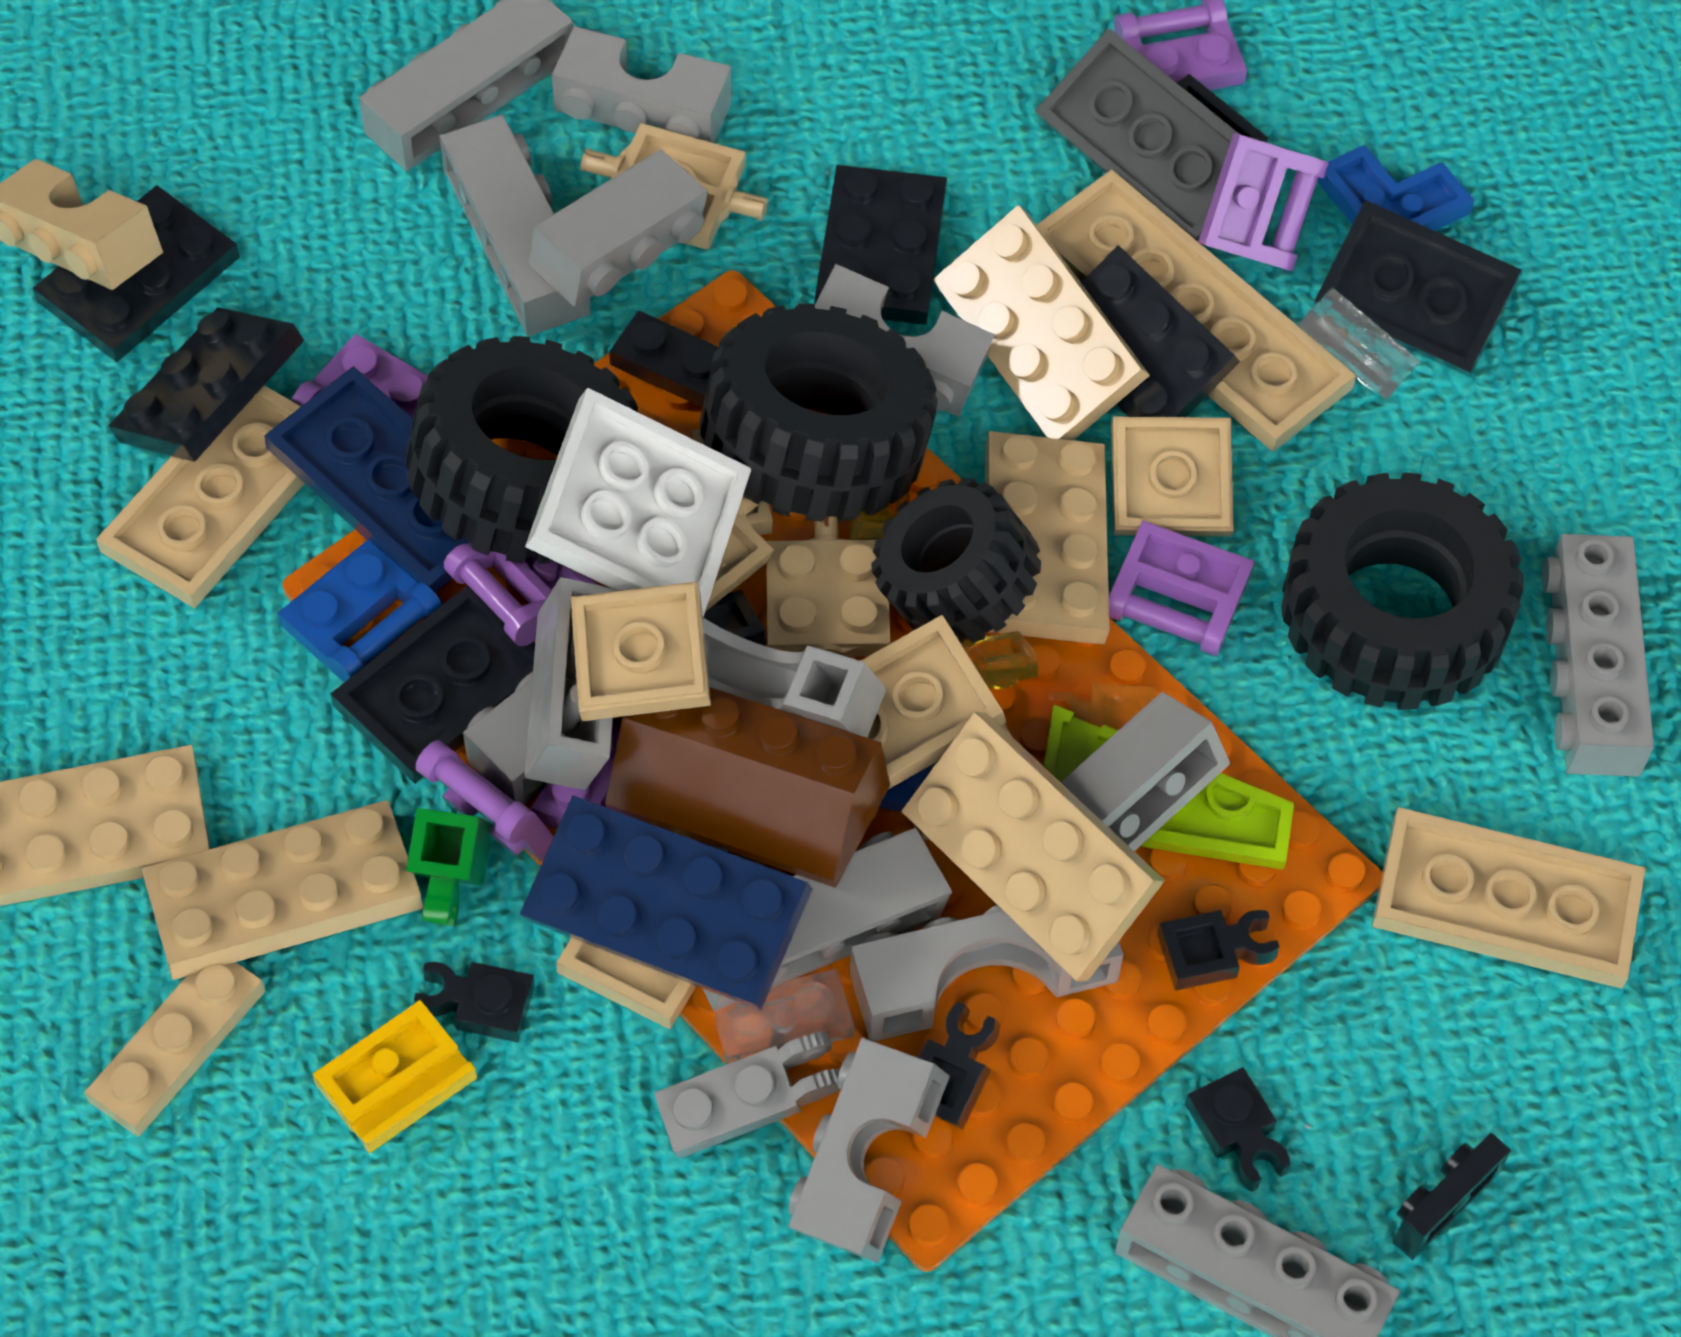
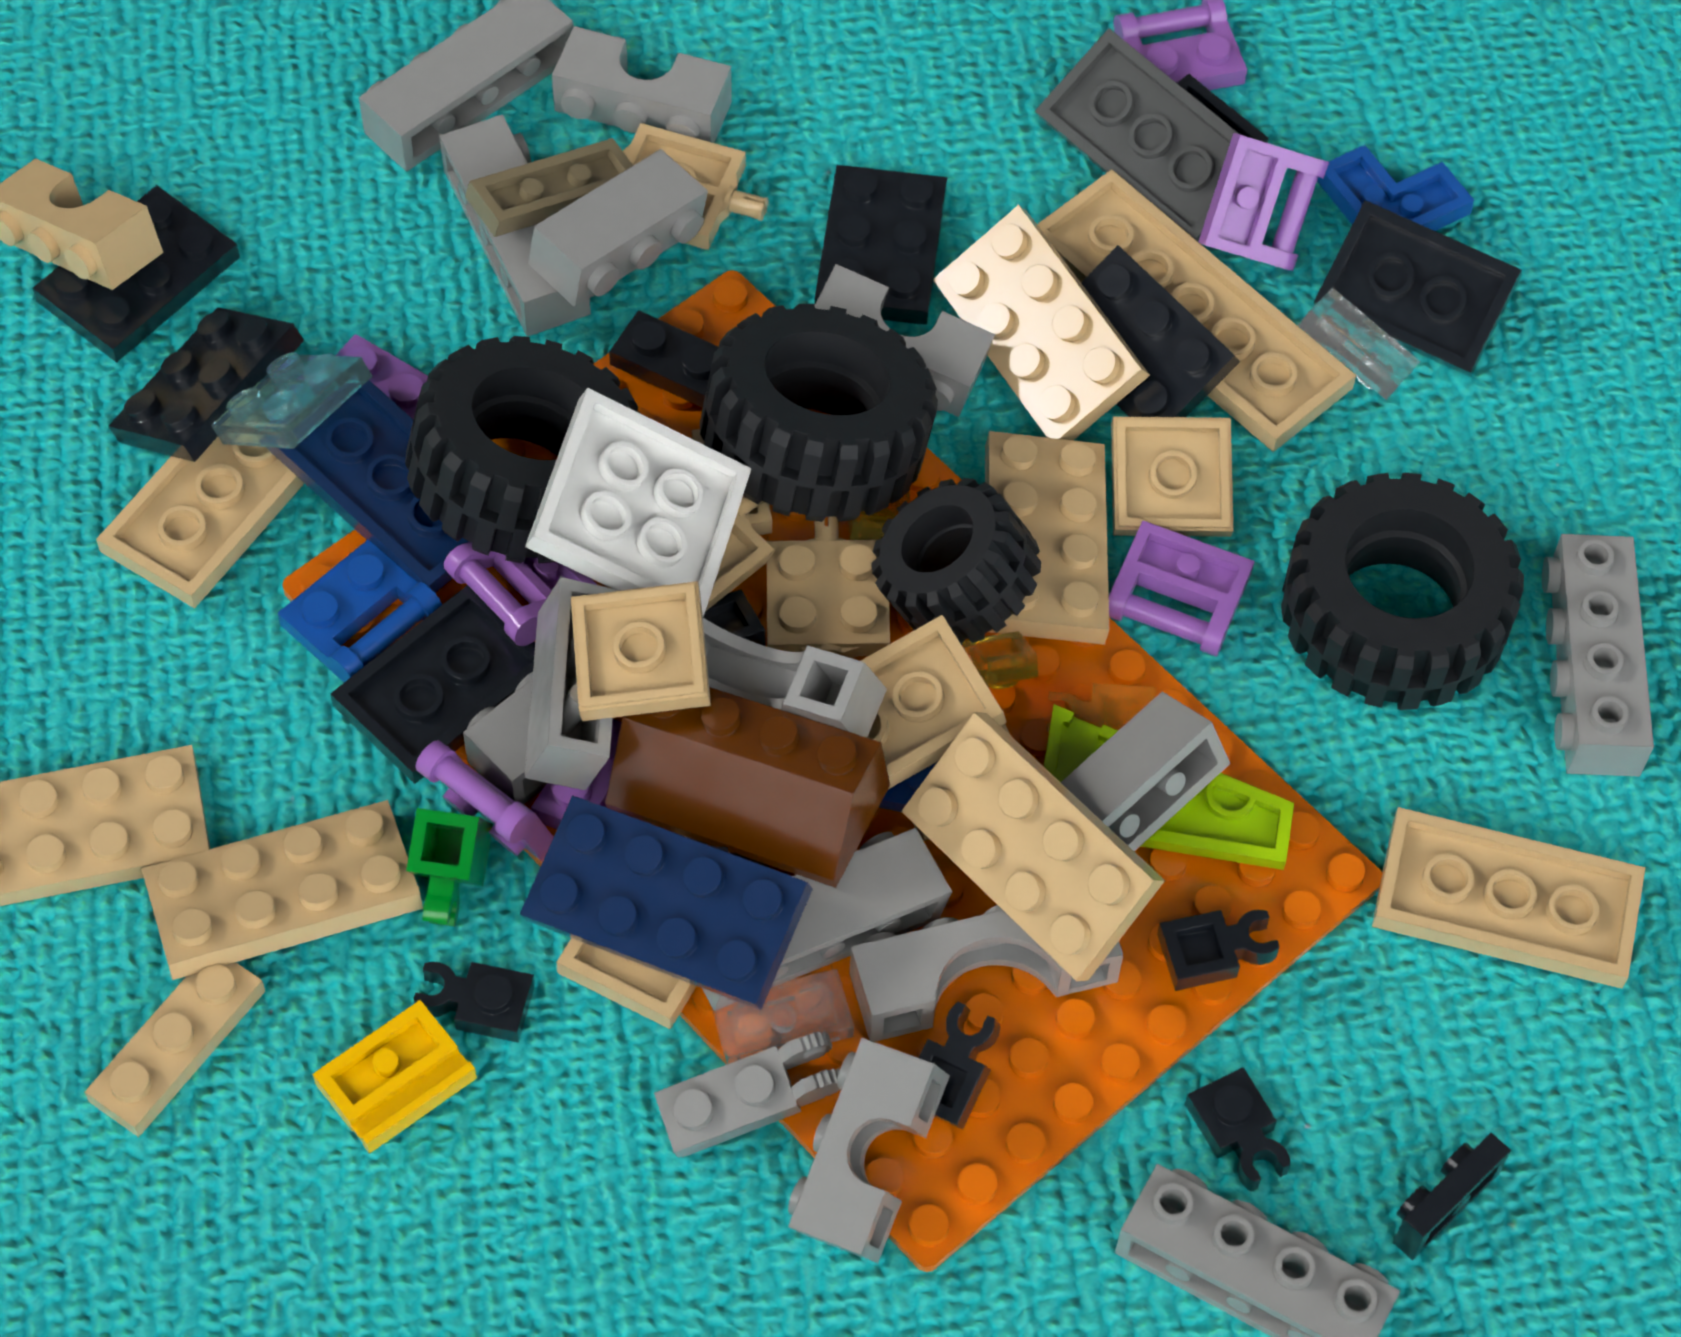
(290, 400): none -> clear light blue plate
(543, 187): none -> dark tan plate

